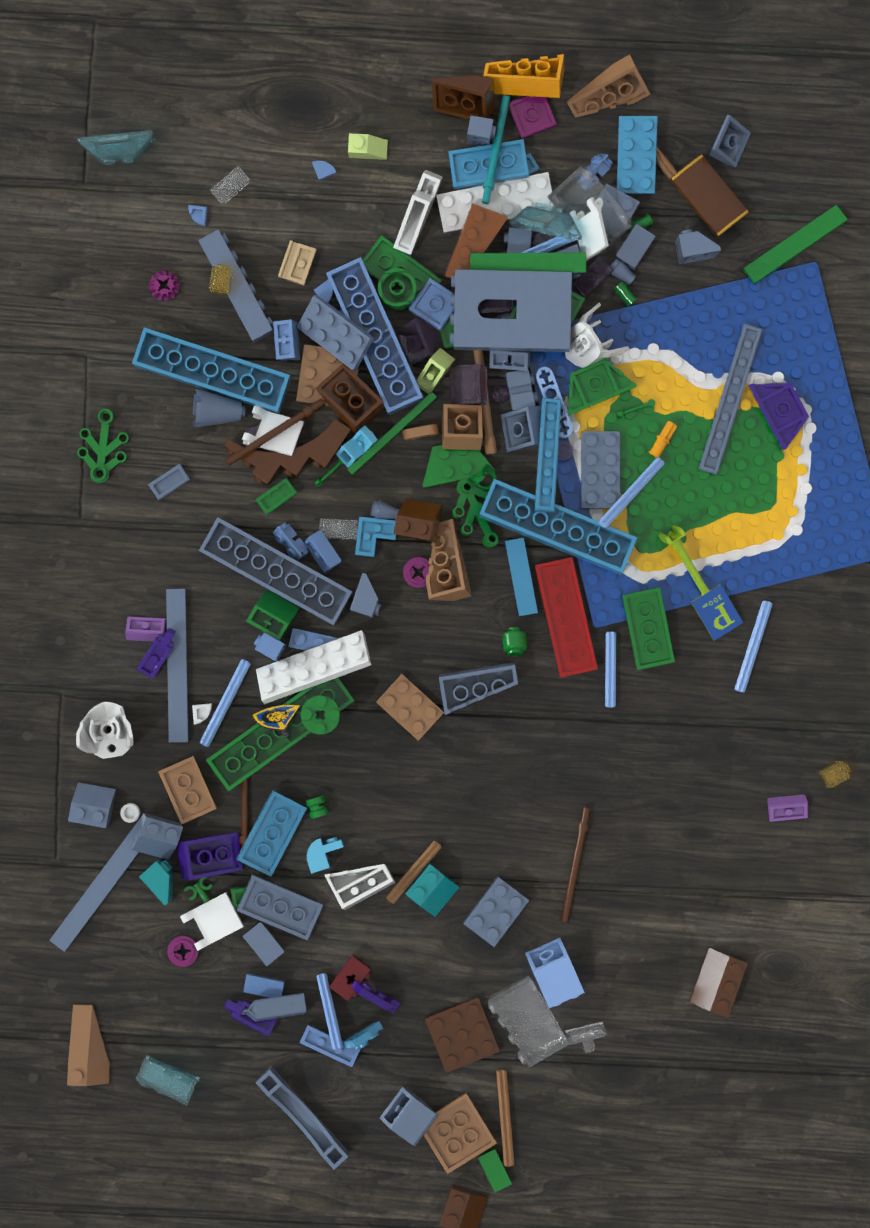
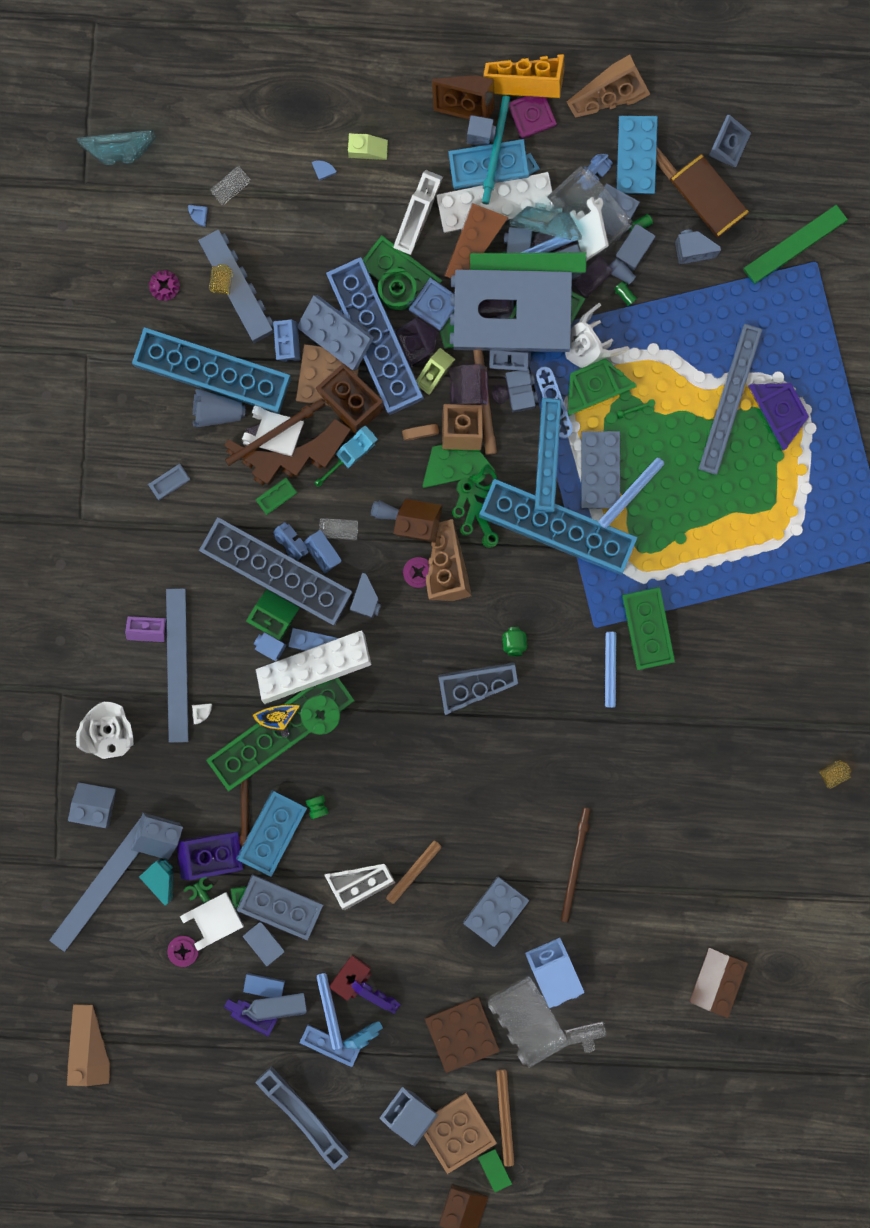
(102, 449): green plant -> none
(130, 812): white tile -> none
(157, 654): dark purple hinge -> none
(167, 1080): clear light blue wedge -> none
(187, 790): medium nougat plate -> none
(225, 702): light blue axle -> none
(297, 263): tan plate -> none
(317, 856): medium azure brick -> none
(325, 291): medium blue tile -> none
(369, 530): dark azure plate -> none
(392, 433): green tile -> none
(409, 707): medium nougat plate -> none
(432, 890): teal slope -> none
(521, 428): sand blue slope -> none
(521, 577): dark azure tile -> none
(565, 451): clear purple plate -> none
(566, 617): red plate -> none
(663, 439): light orange axle -> none
(714, 604): piece -> none
(753, 646): light blue axle -> none
(787, 808): medium lavender slope -> none

